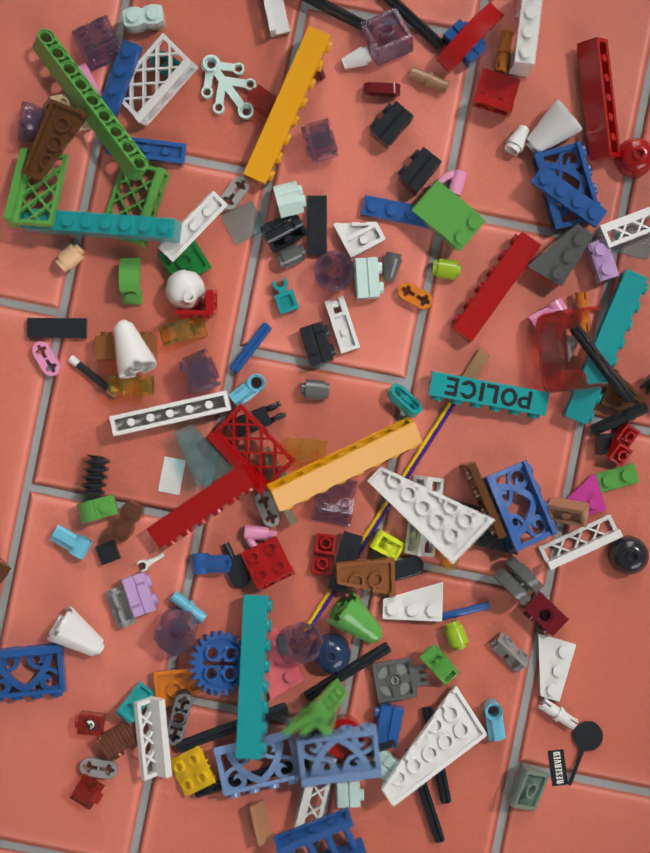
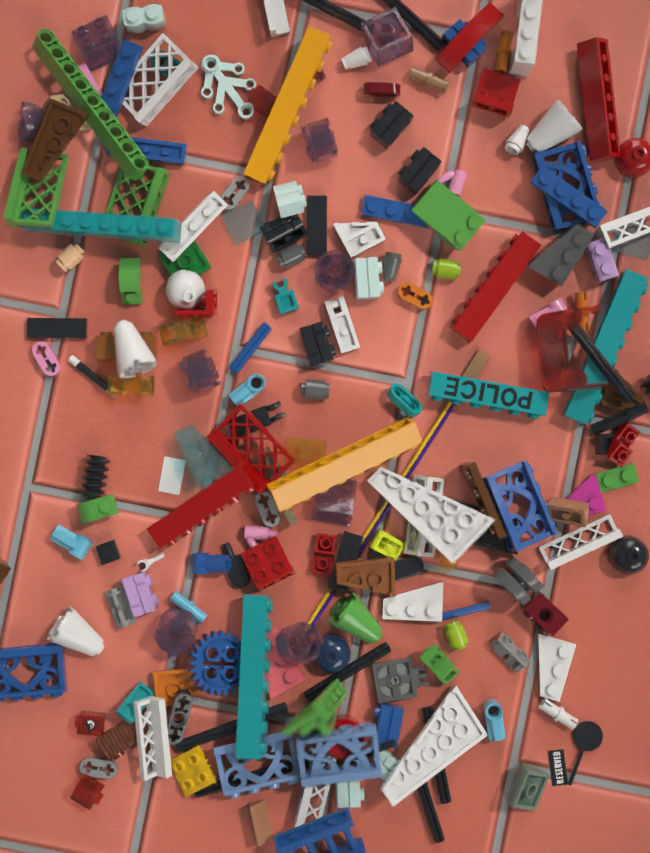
(125, 525): copper brick -> none
(170, 413): white brick -> none

